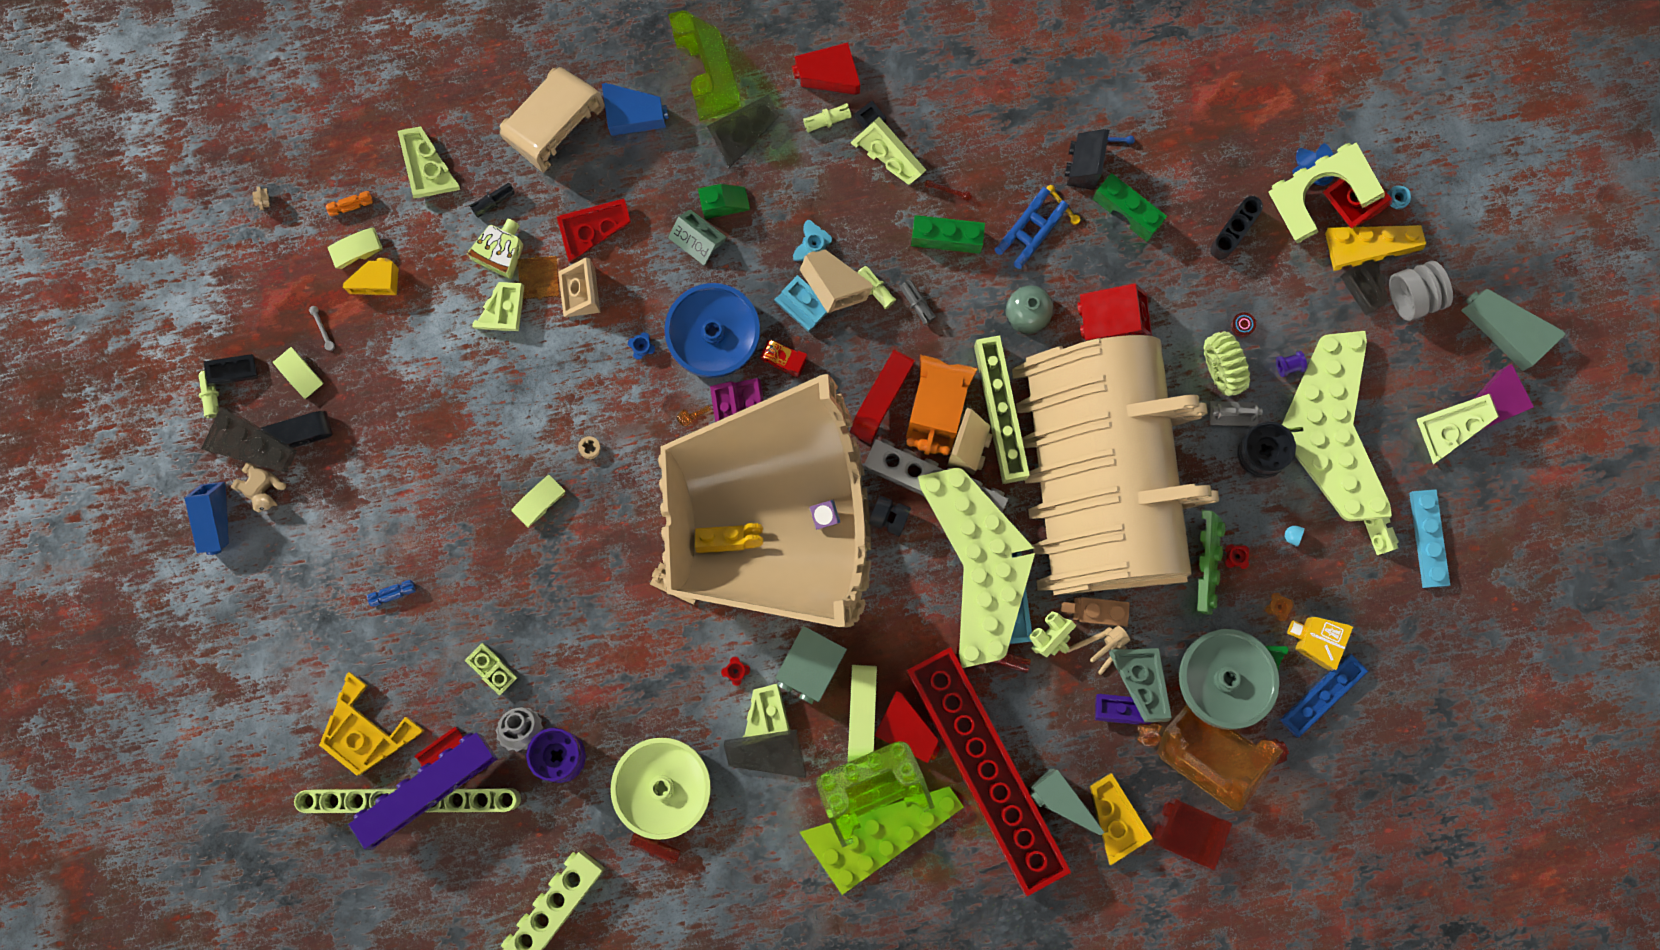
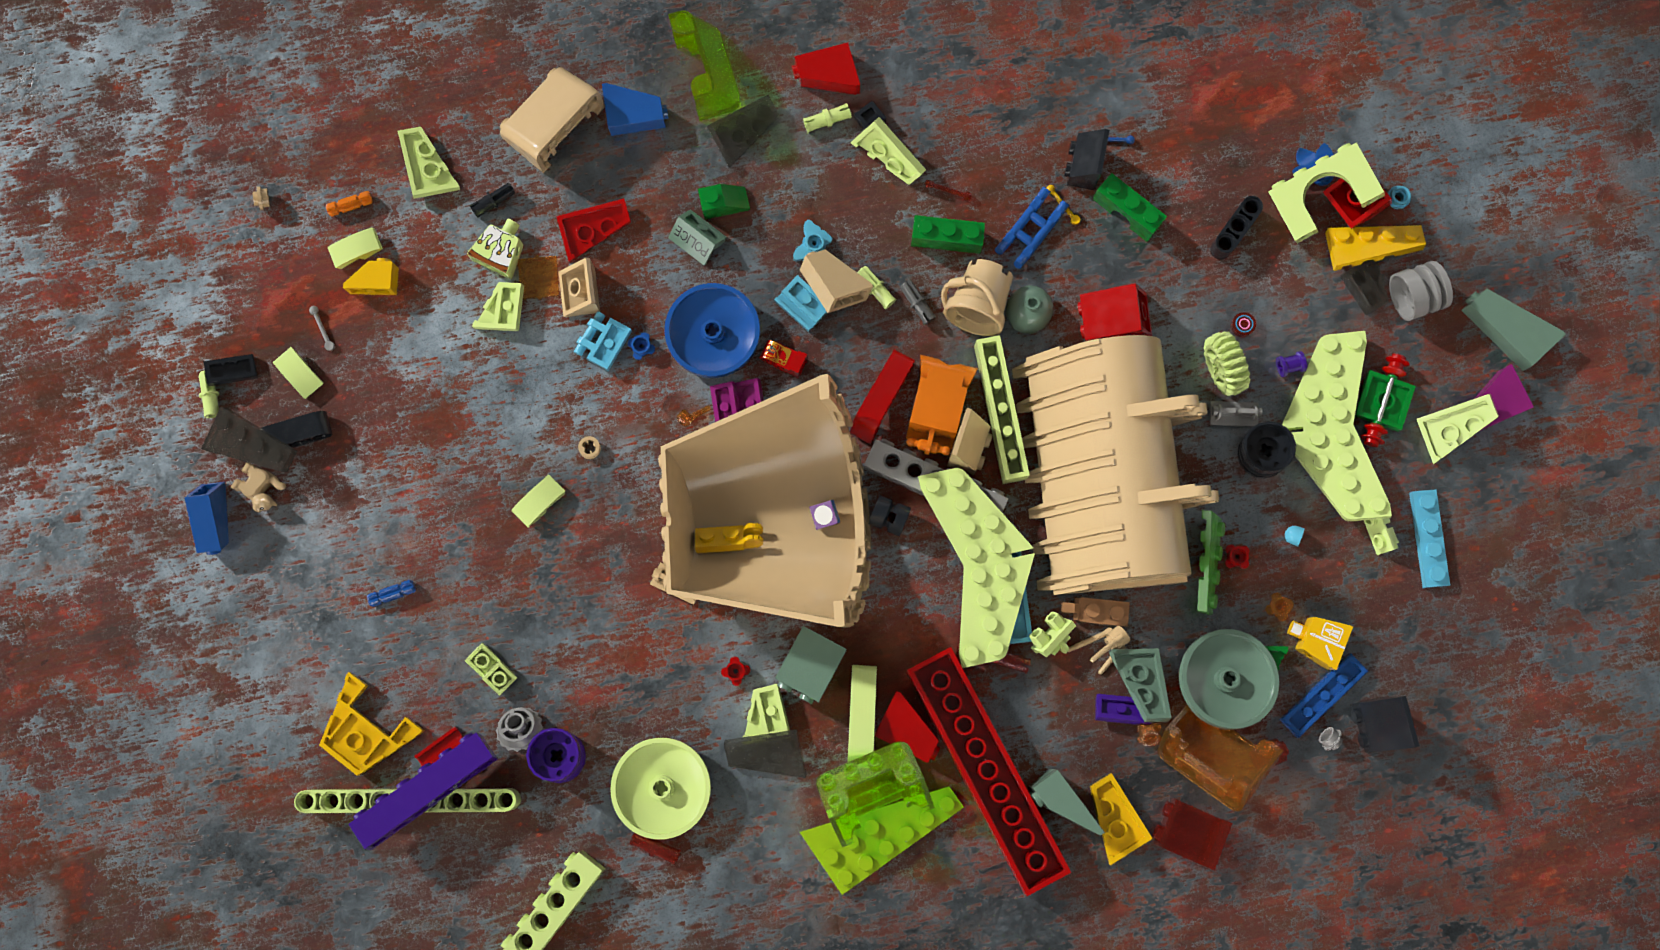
(608, 344): none -> medium azure plate
(979, 298): none -> tan piece
(1330, 738): none -> light grey plate
(1384, 400): none -> green plate
(1384, 724): none -> black slope

